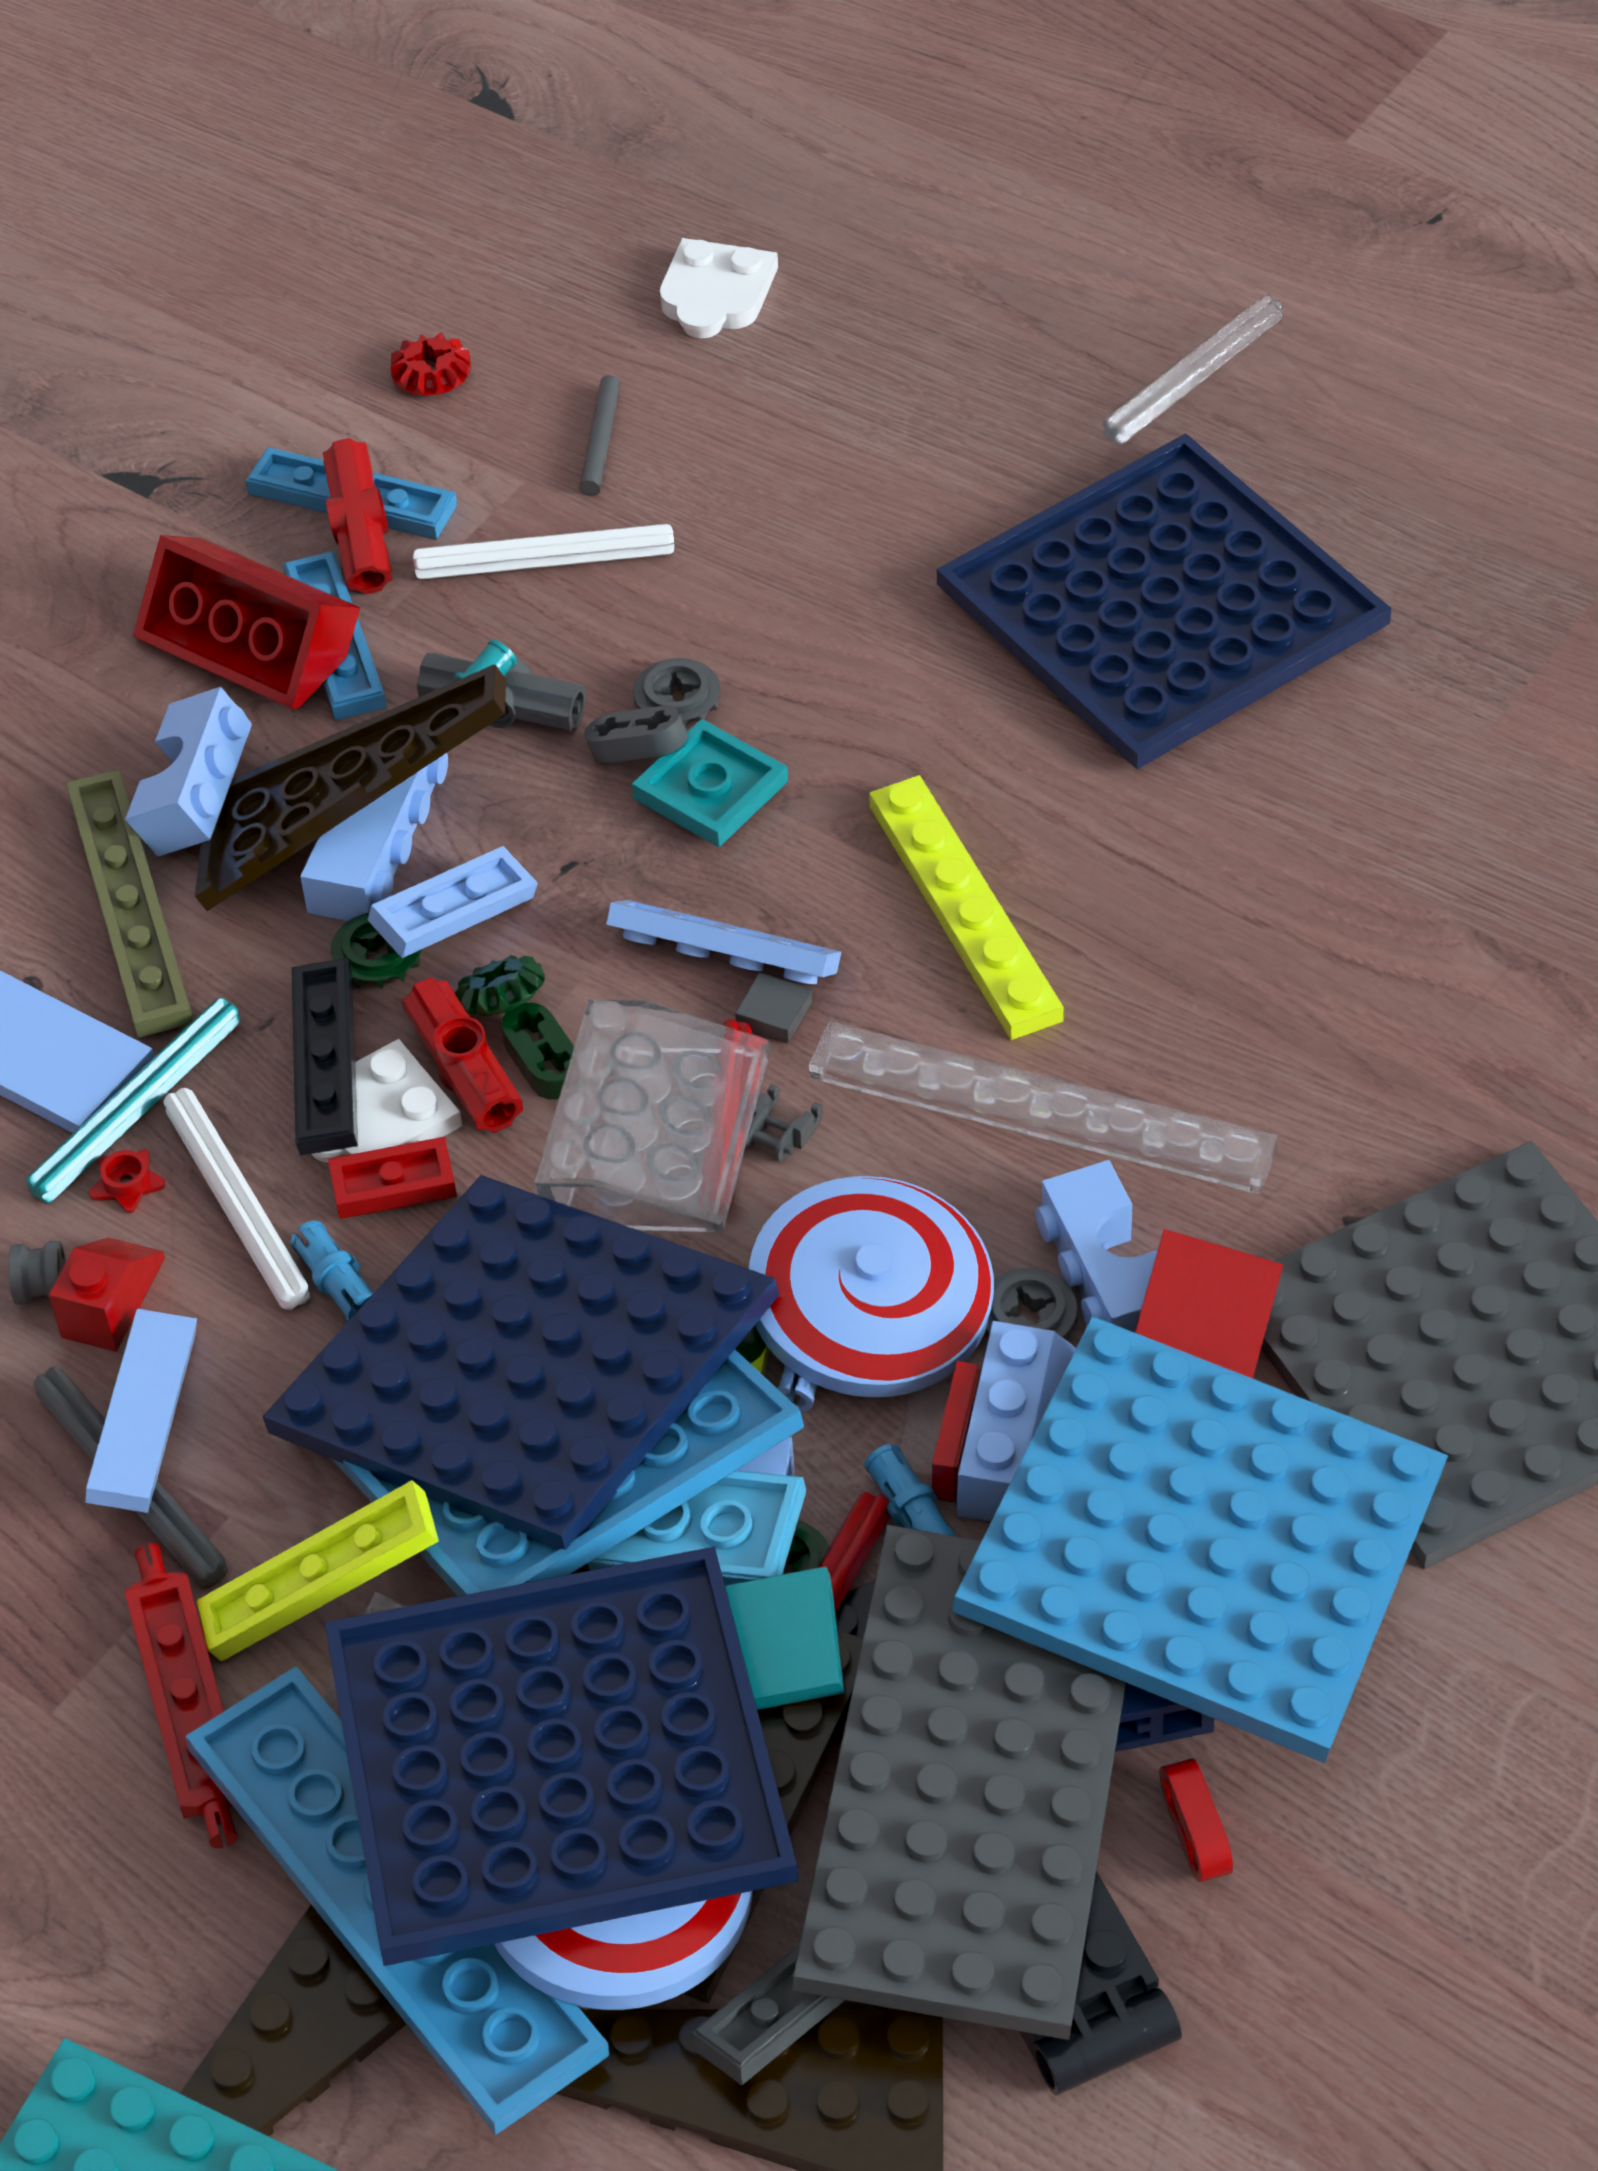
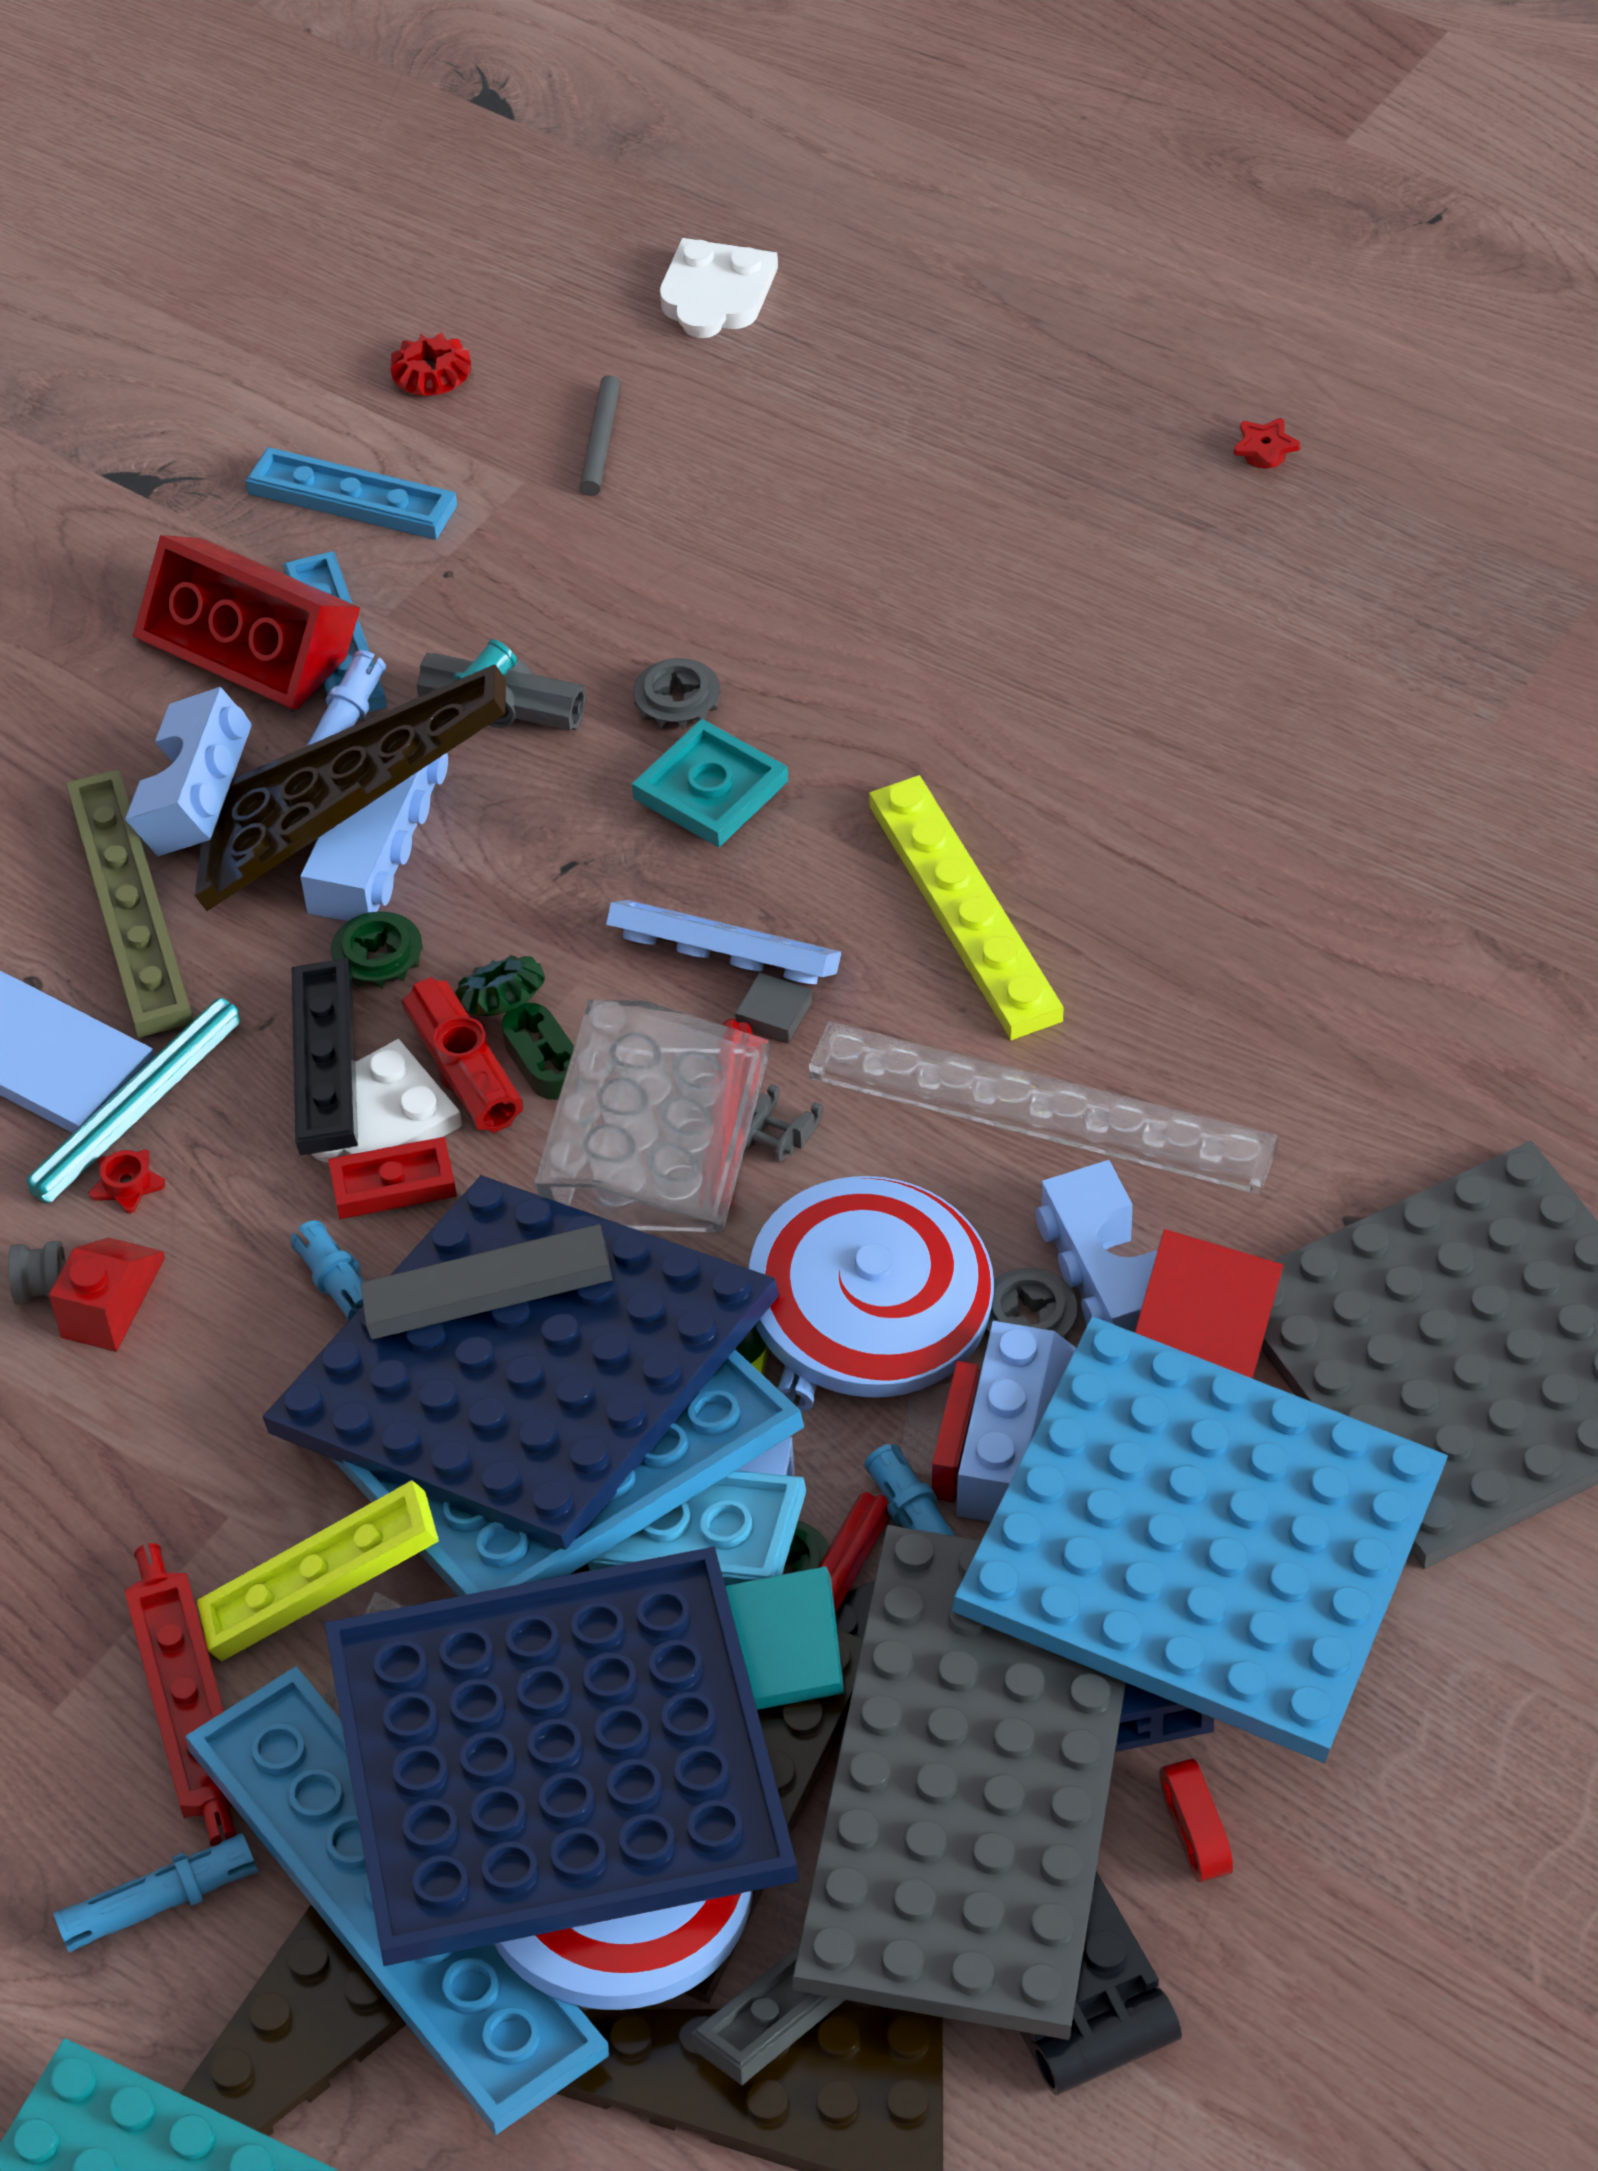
(141, 1411): light blue tile -> none
(164, 1516): dark grey axle -> none
(165, 1888): none -> dark azure pin
(237, 1199): white axle -> none
(349, 700): none -> light blue pin
(357, 516): red piece -> none
(452, 901): light blue plate -> none
(485, 1281): none -> dark grey tile
(543, 551): white axle -> none
(636, 734): dark grey beam -> none
(1162, 599): dark blue plate -> none
(1192, 369): clear axle -> none
(1265, 444): none -> red plate

